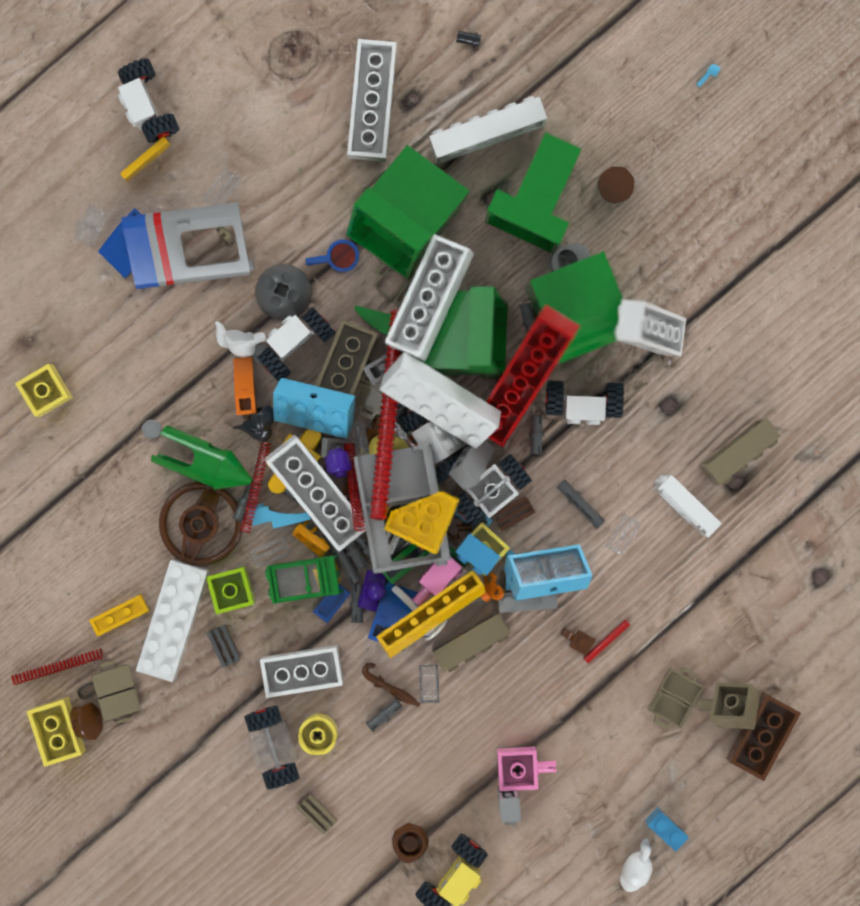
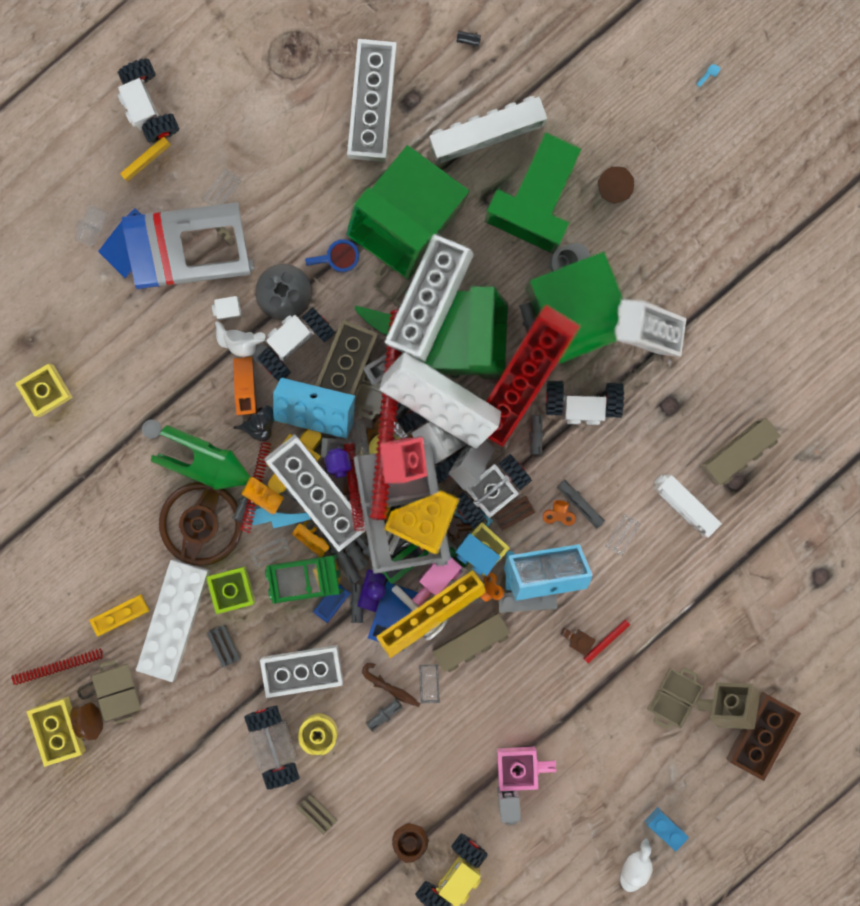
(227, 308): none -> white brick
(262, 495): none -> light orange plate
(403, 460): none -> coral brick
(559, 513): none -> orange piece

